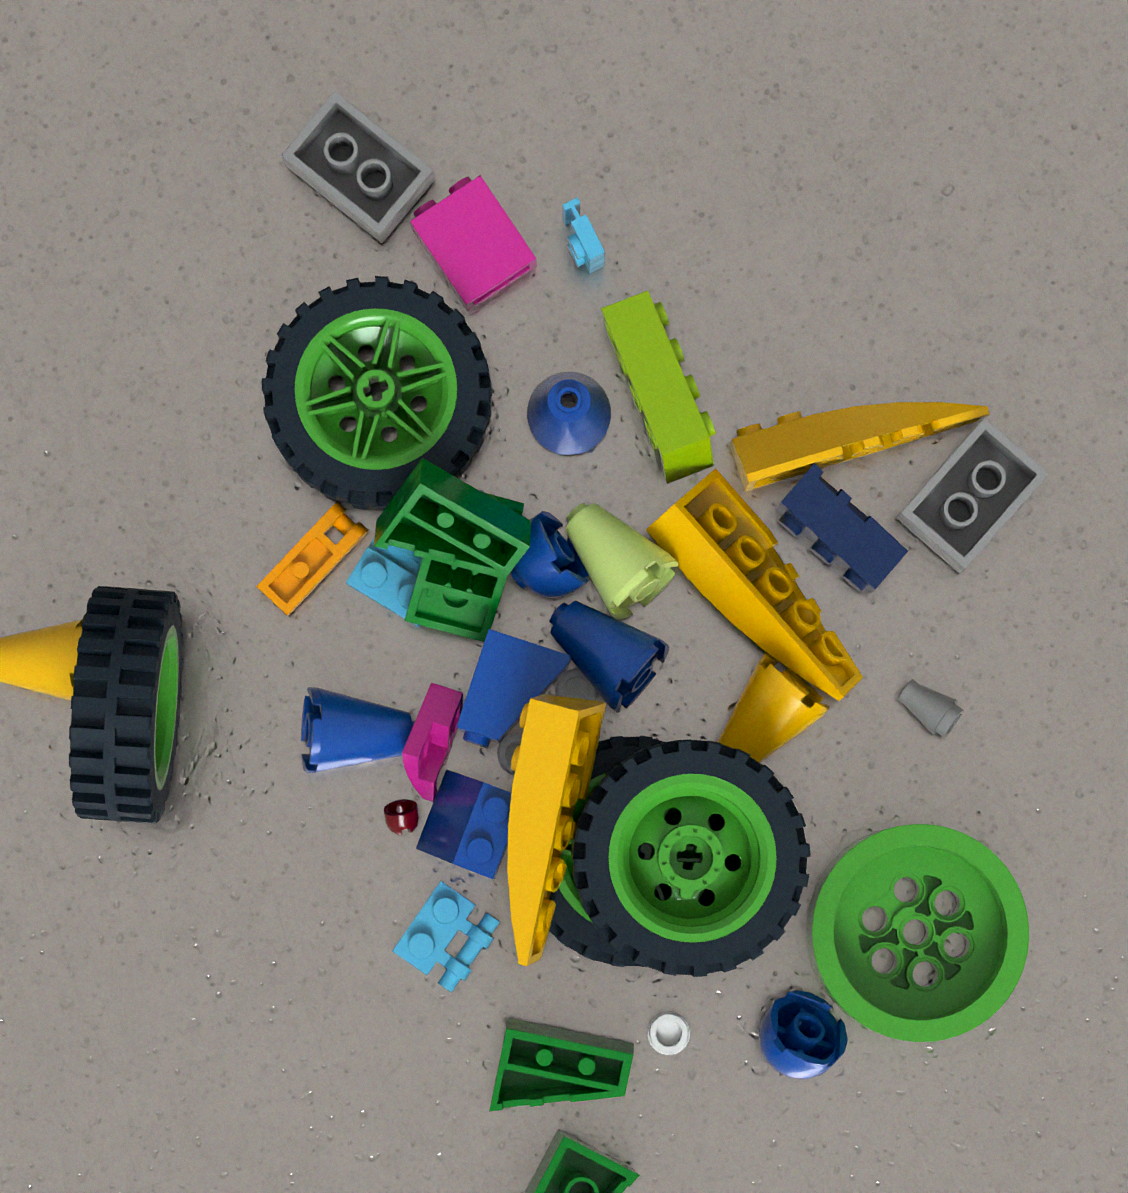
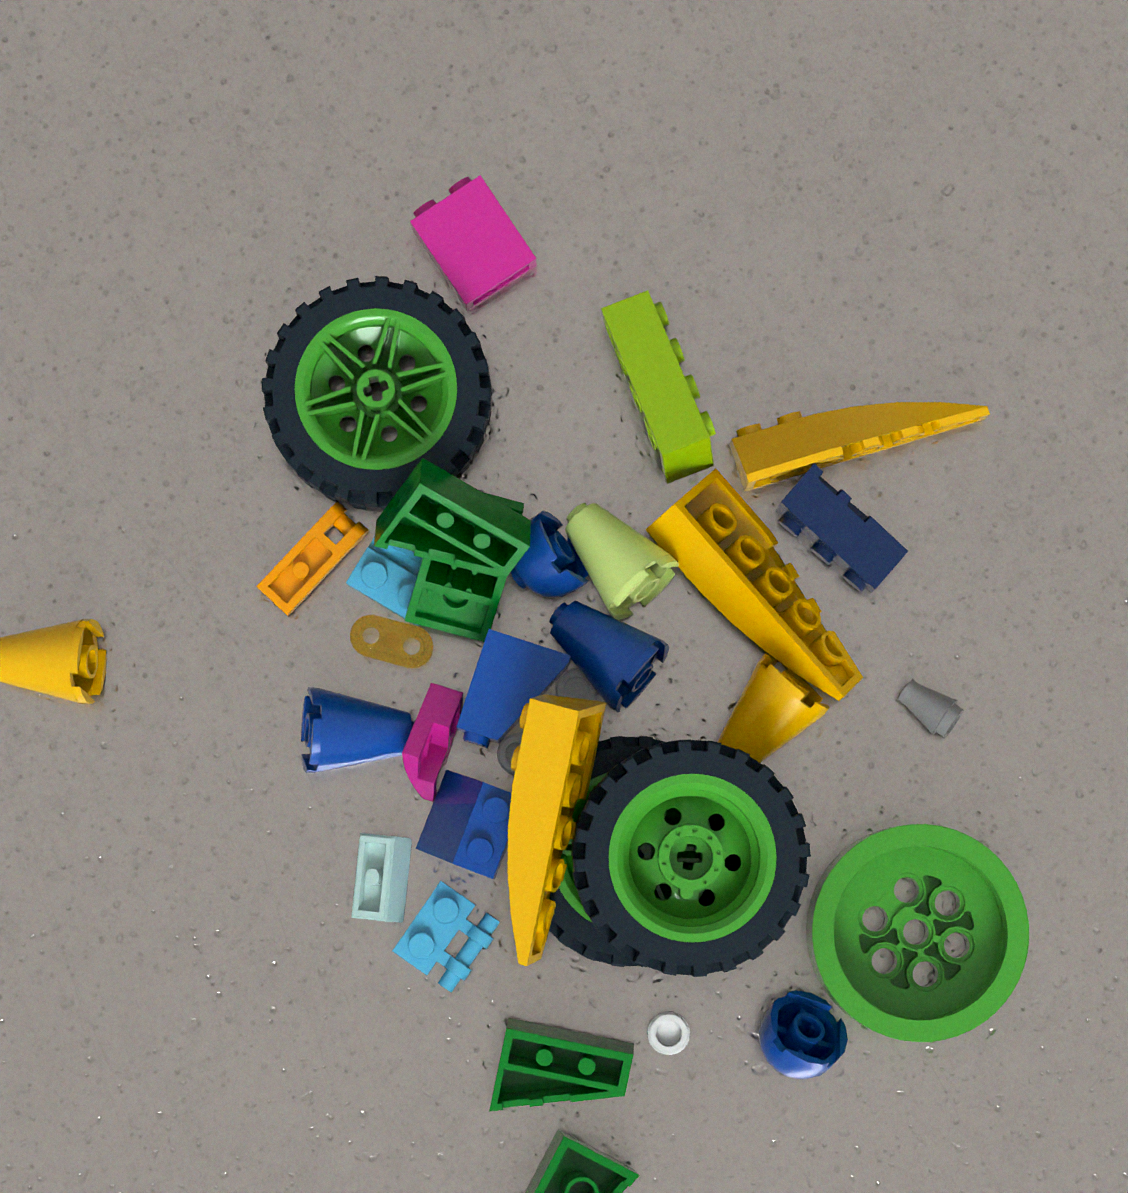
(126, 704): black wheel -> none
(358, 167): light grey brick -> none
(381, 878): none -> light aqua slope
(391, 641): none -> clear yellow plate
(401, 816): dark red hinge -> none
(568, 429): blue cone -> none
(583, 241): medium azure plate -> none
(972, 495): light grey brick -> none

